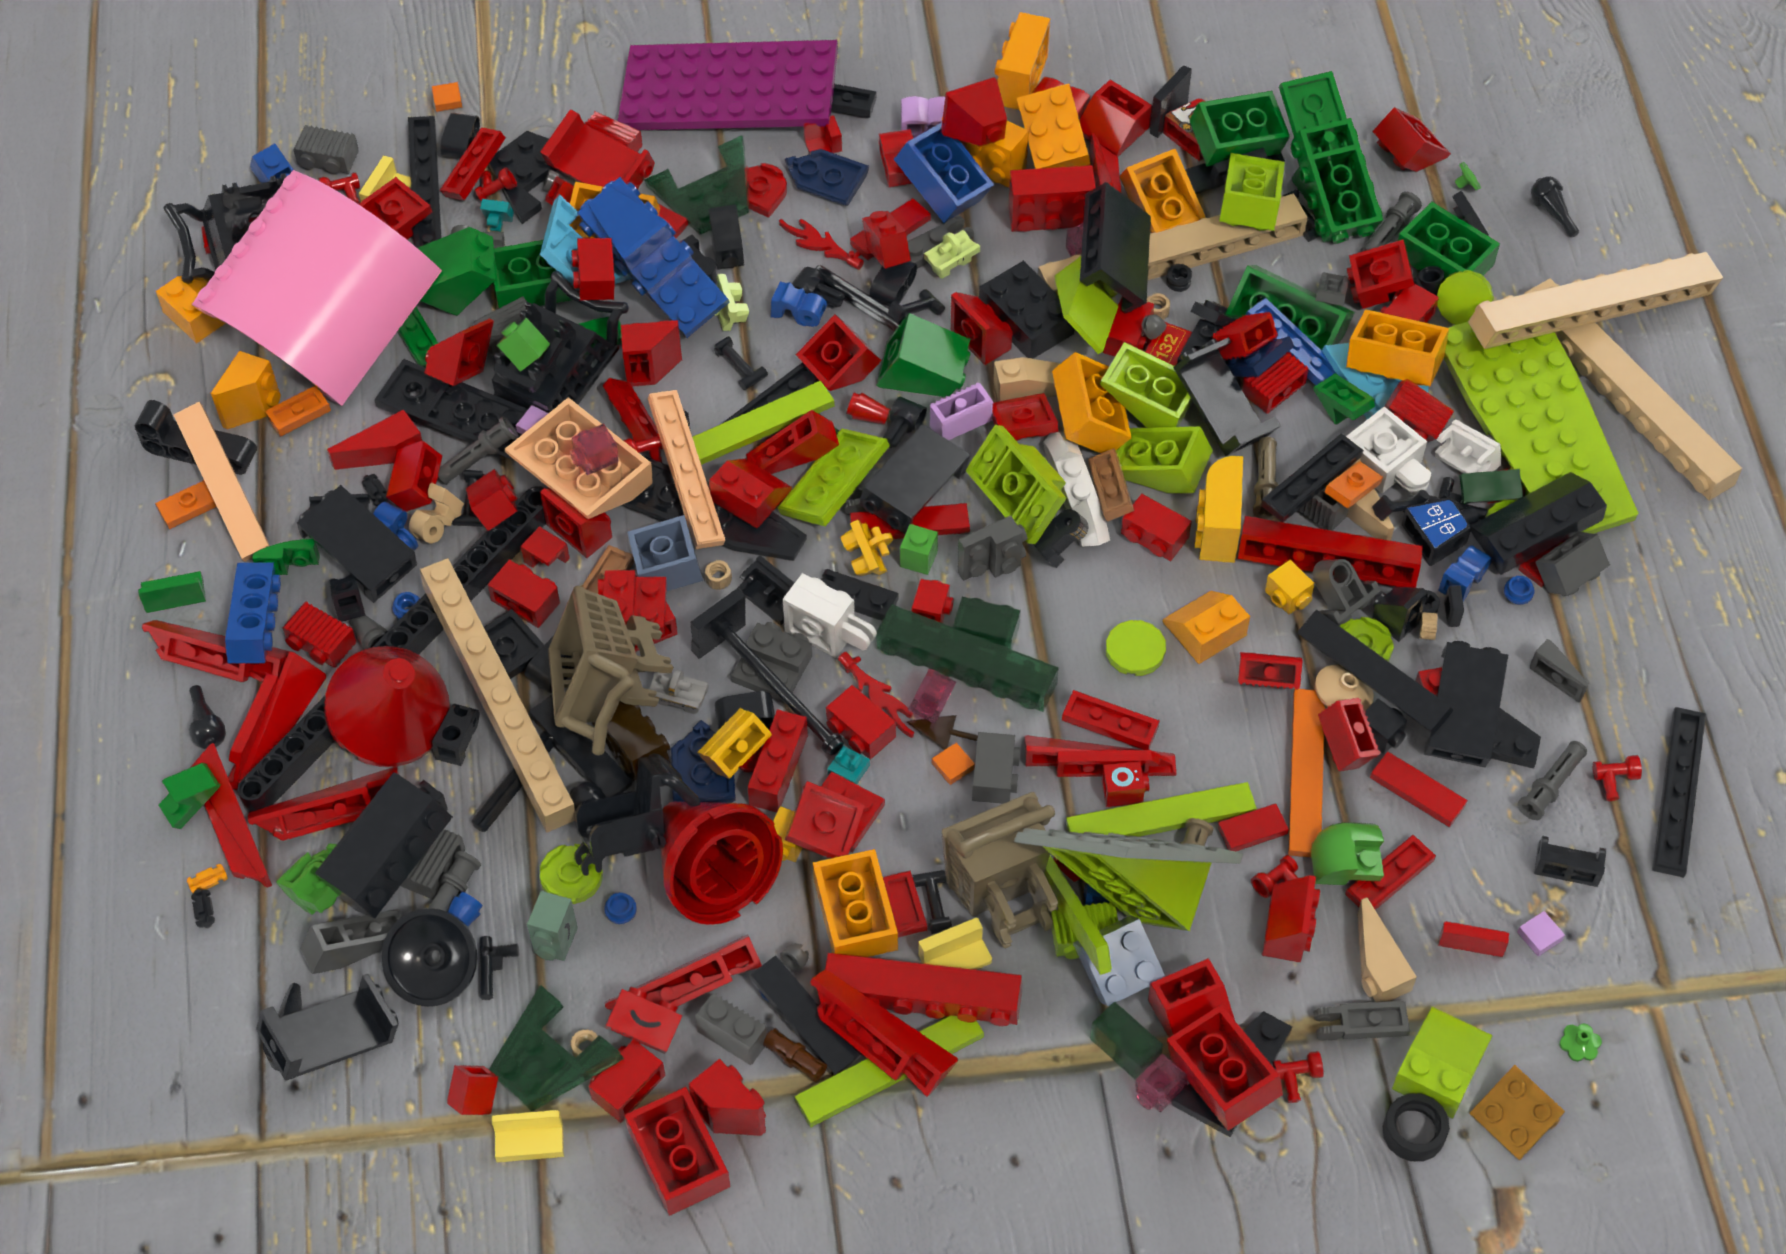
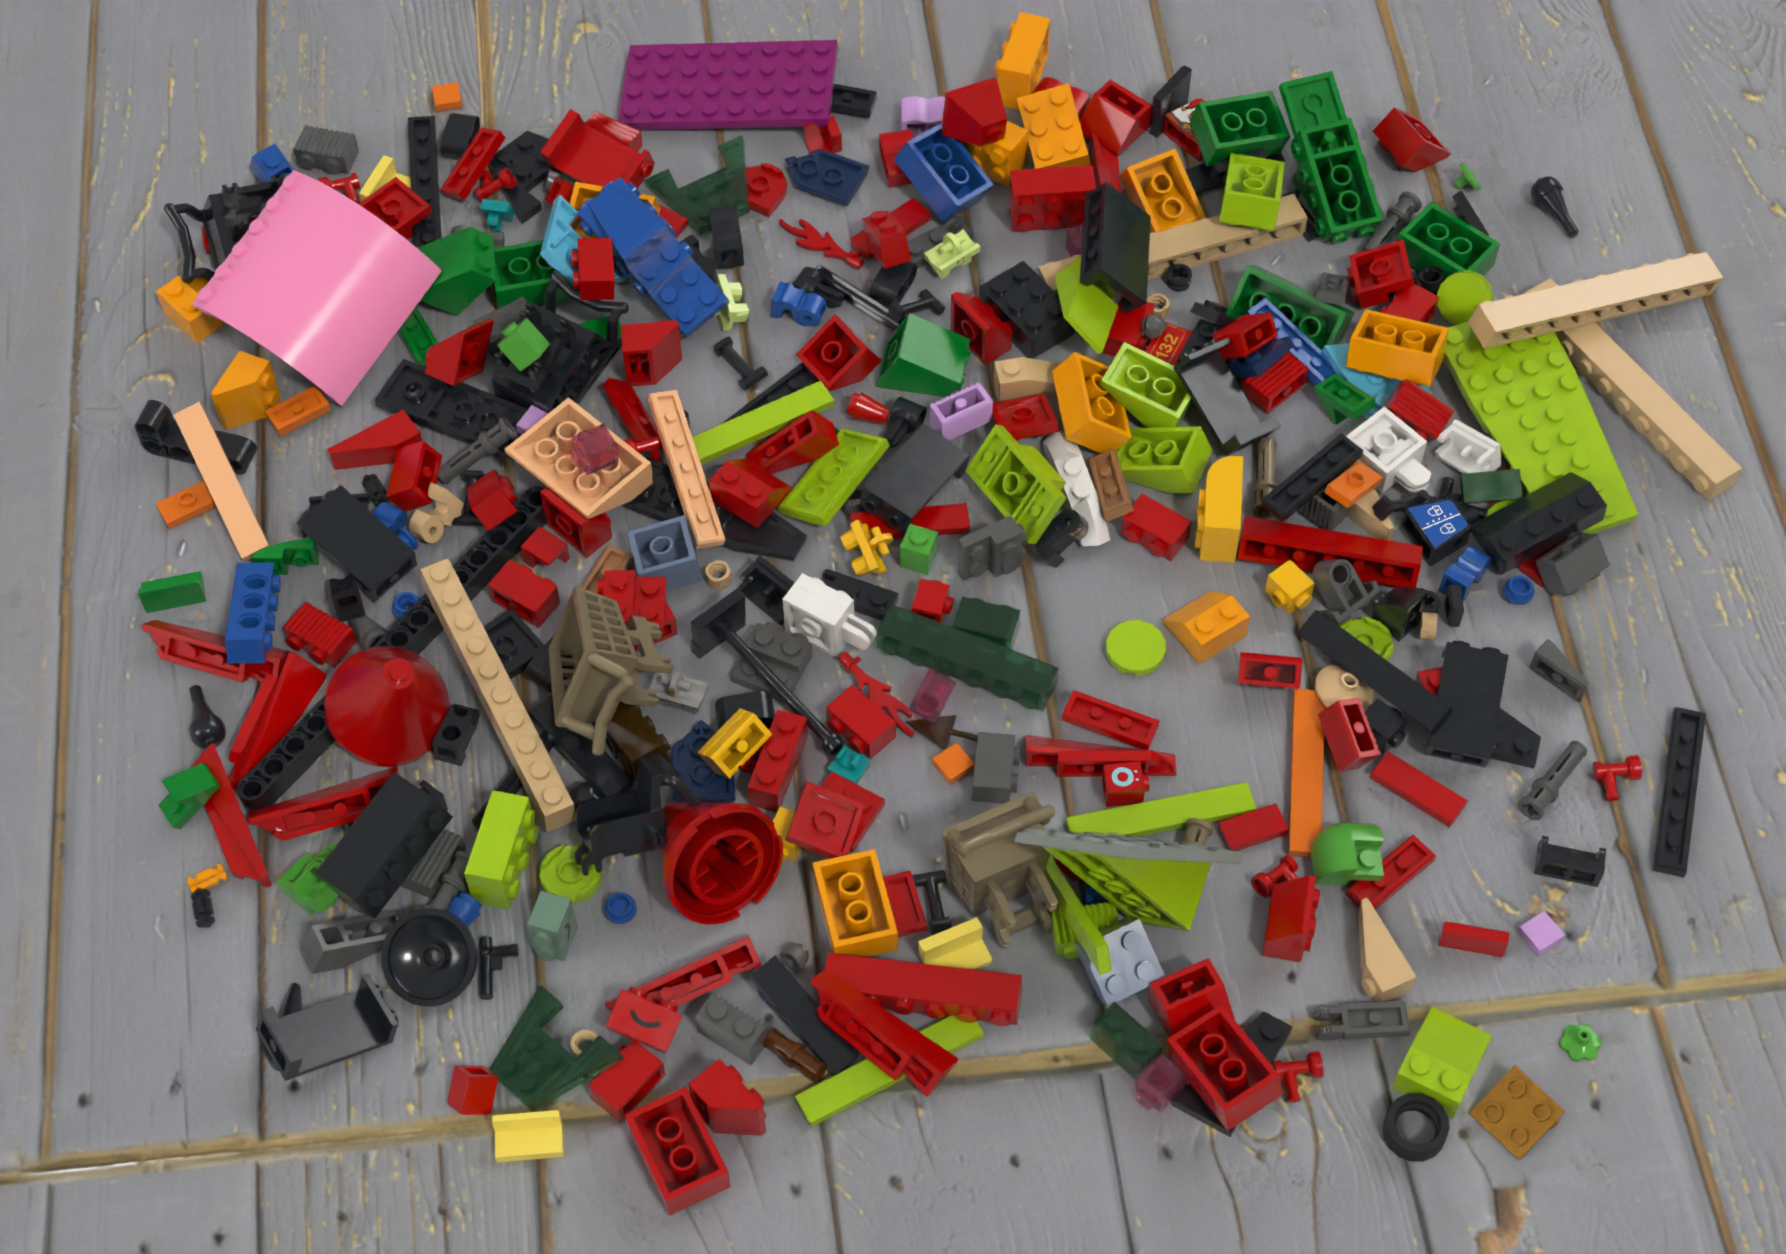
(501, 850): none -> lime brick

